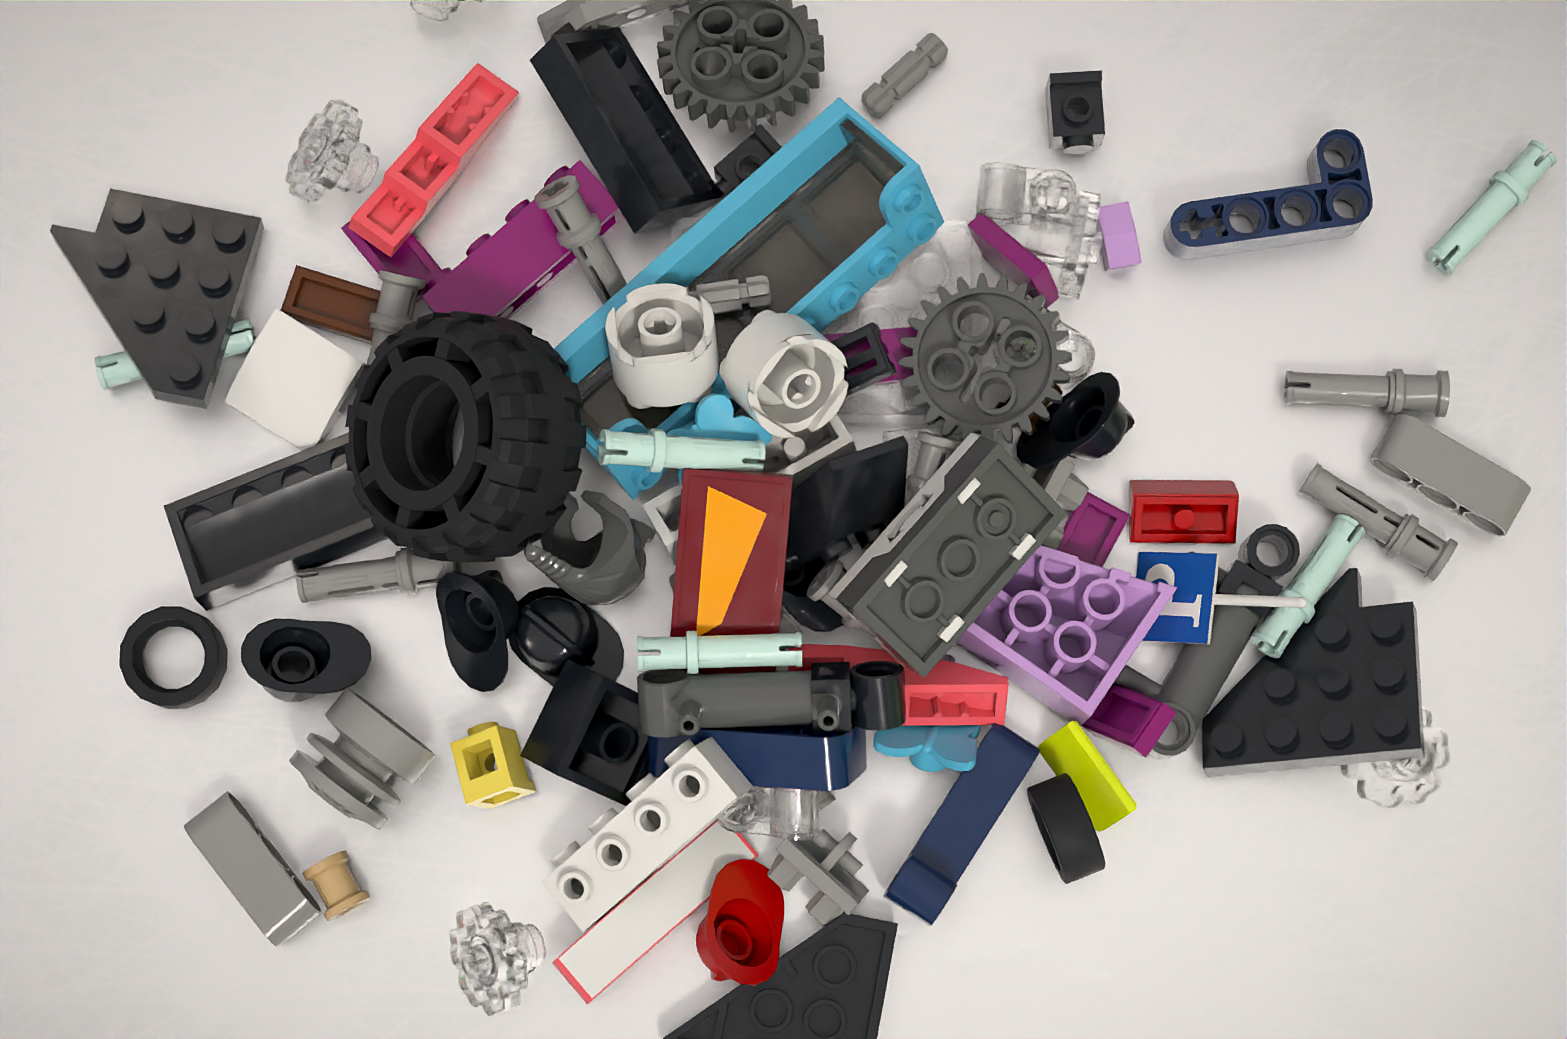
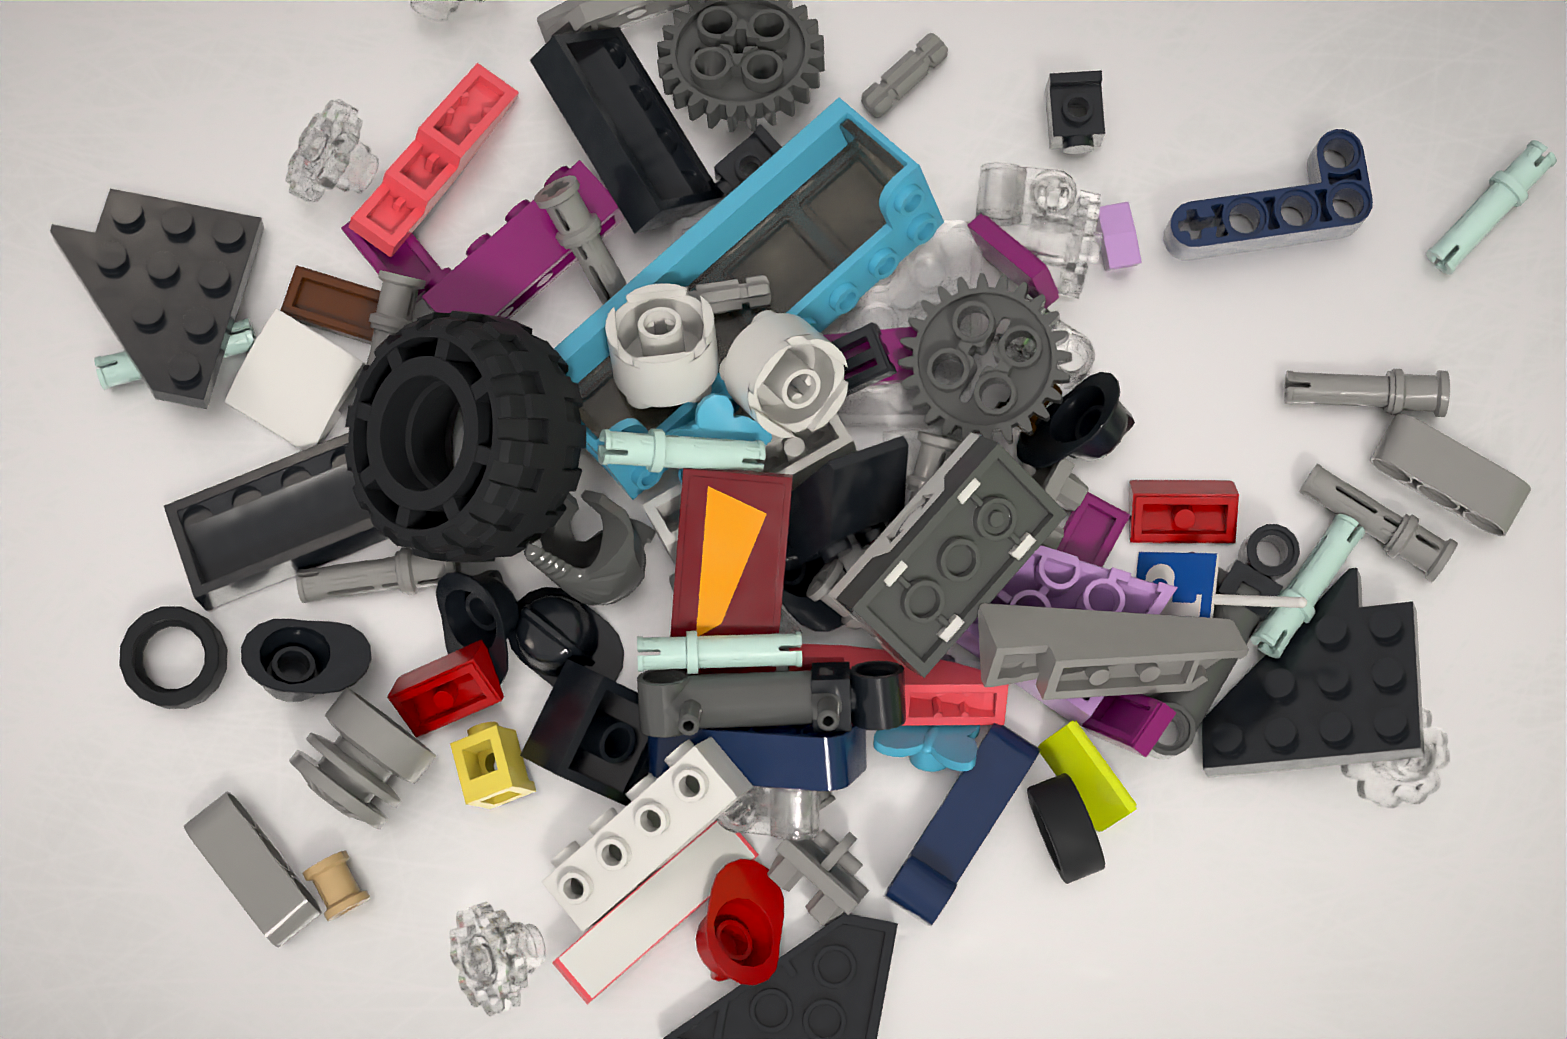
(446, 689): none -> red slope
(1100, 651): none -> light grey wedge

